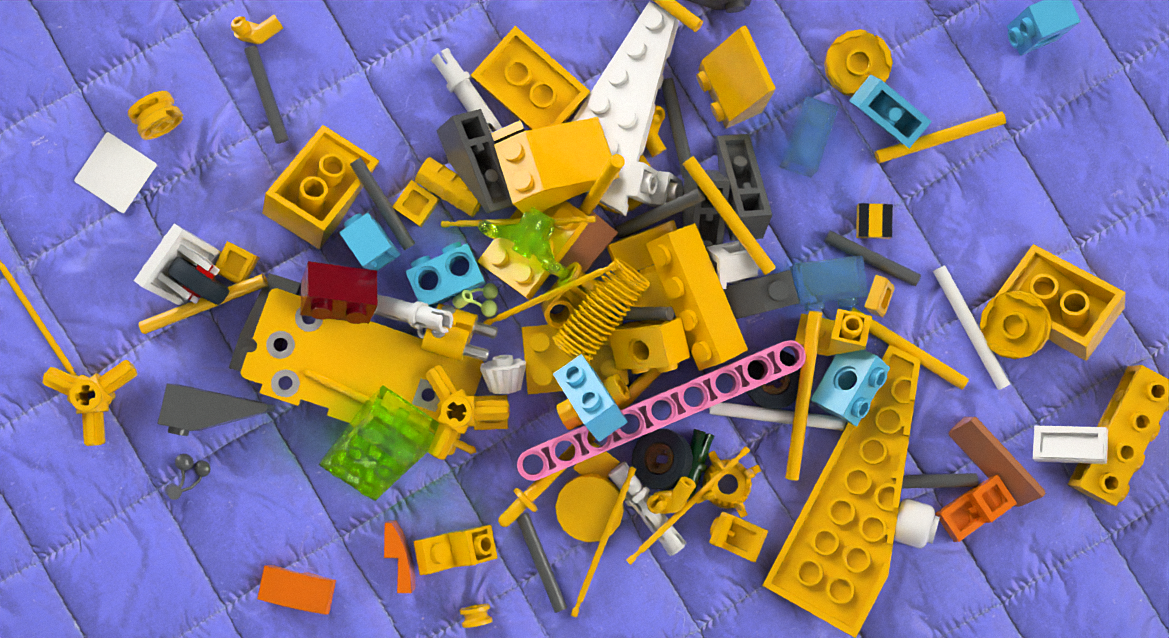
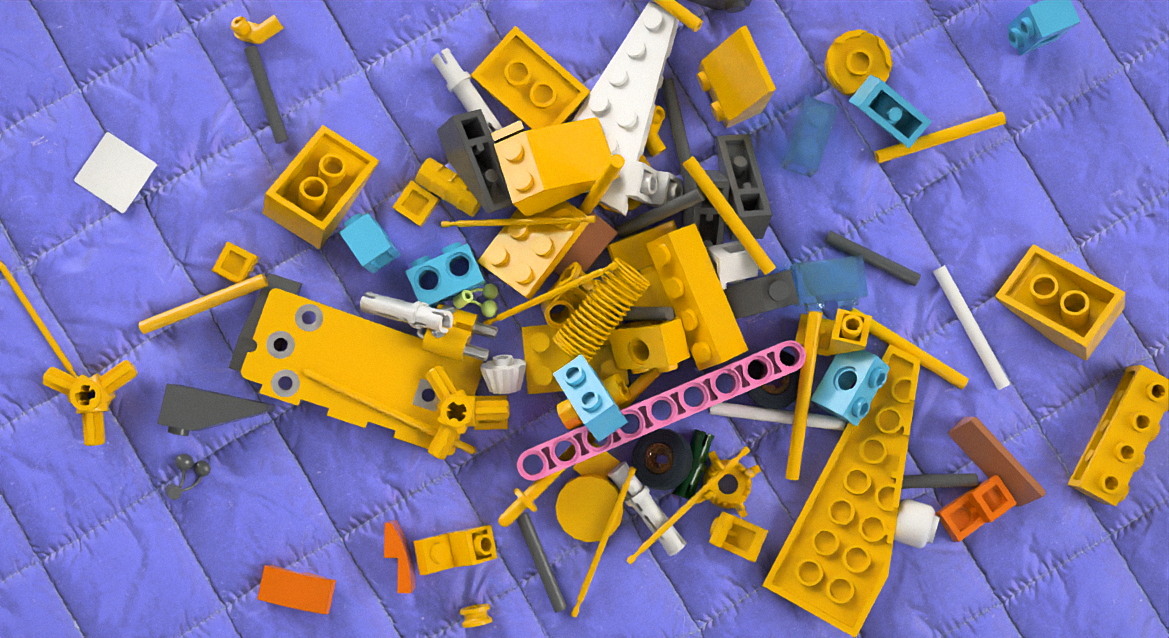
(155, 115): yellow wheel -> none
(183, 269): white plate -> none
(338, 292): dark red brick -> none
(380, 443): clear neon green slope -> none
(382, 203): dark grey piece -> none
(530, 238): clear neon green piece -> none
(671, 500): yellow arm -> none
(874, 221): tile -> none
(879, 296): yellow tile -> none
(1015, 324): yellow tile -> none
(1070, 444): white tile -> none

